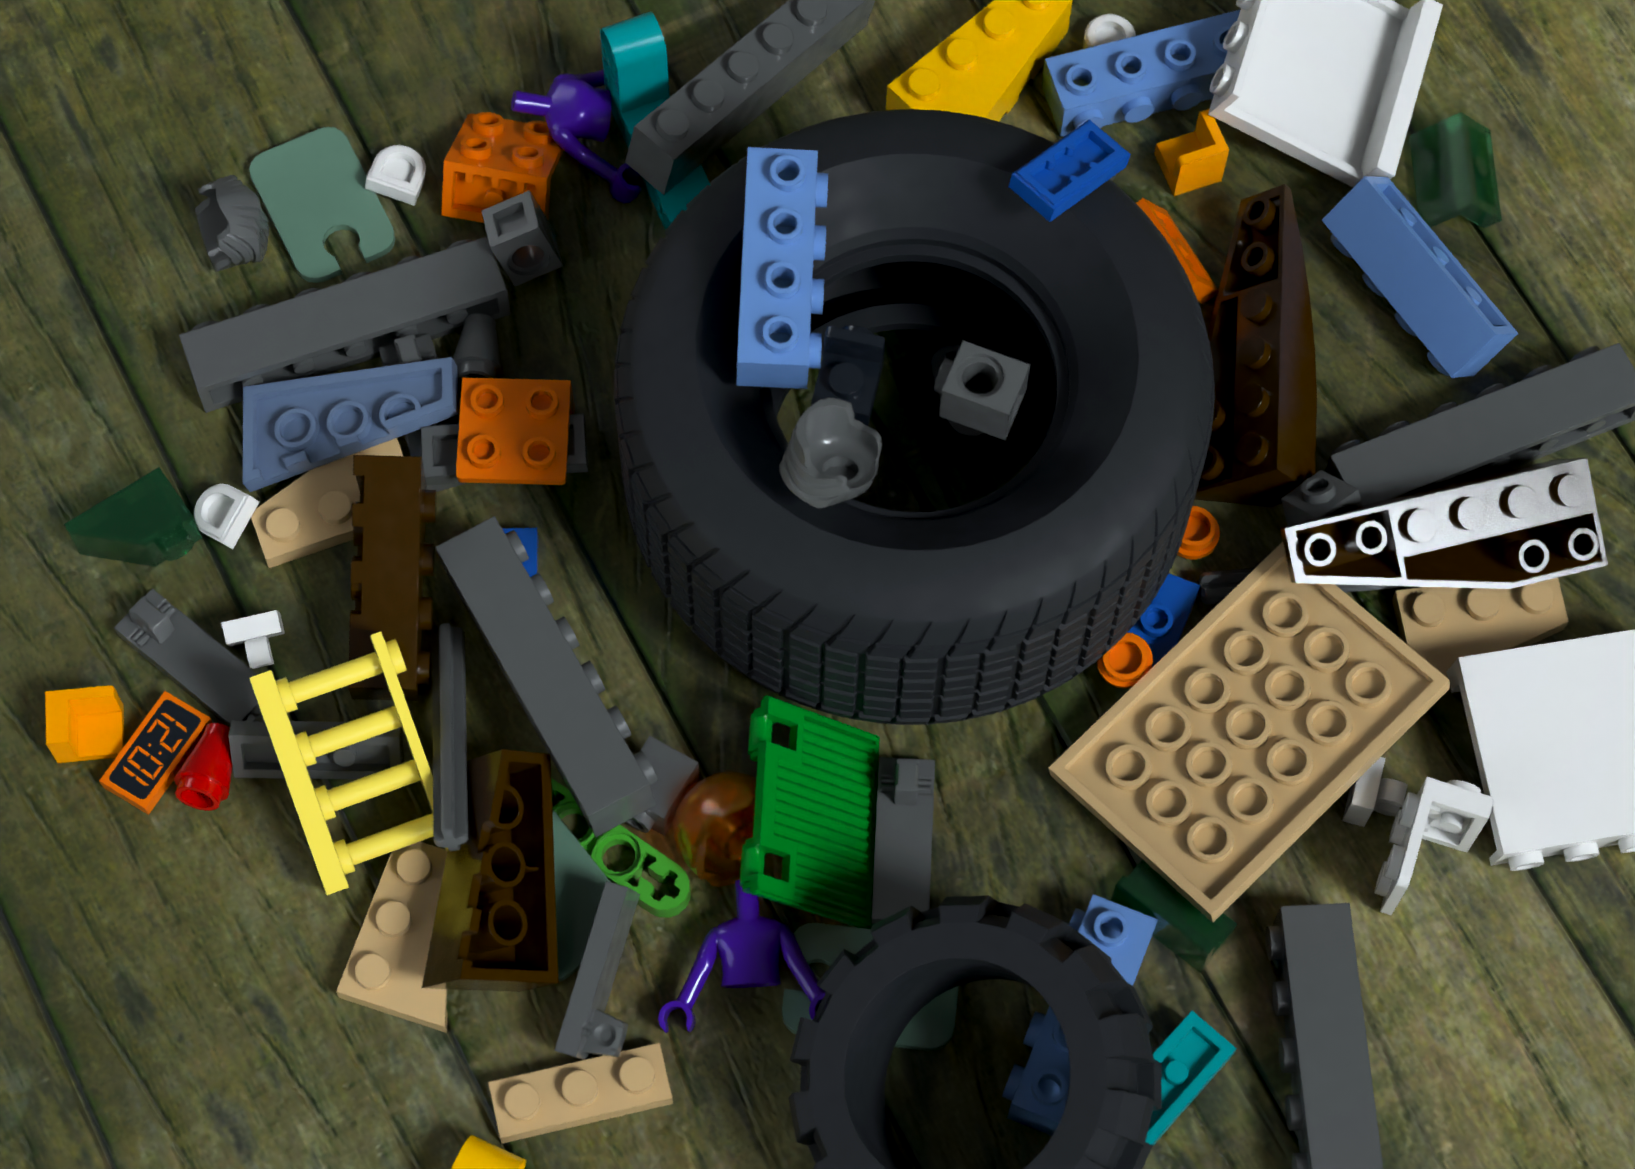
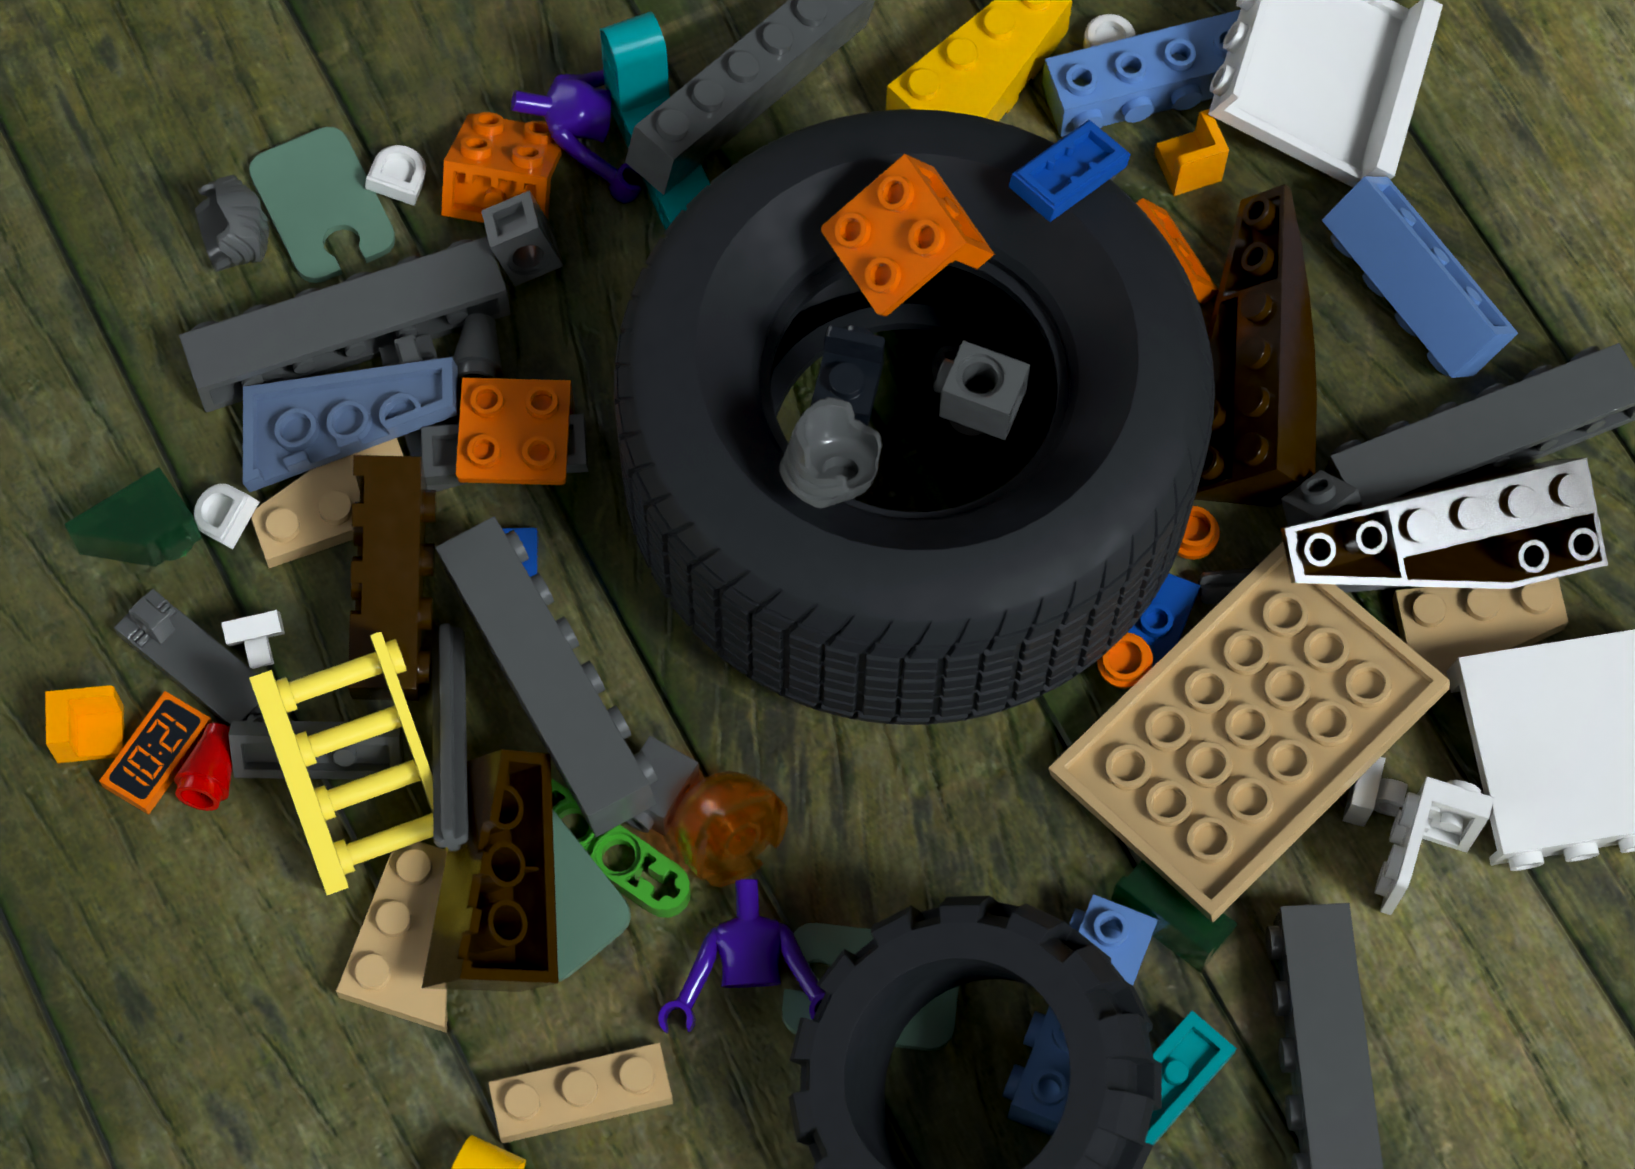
(585, 1024): dark grey hinge -> none
(778, 268): medium blue brick -> none
(814, 812): green window -> none
(903, 233): none -> orange bracket
(903, 836): dark grey hinge -> none
(1455, 172): clear green panel -> none

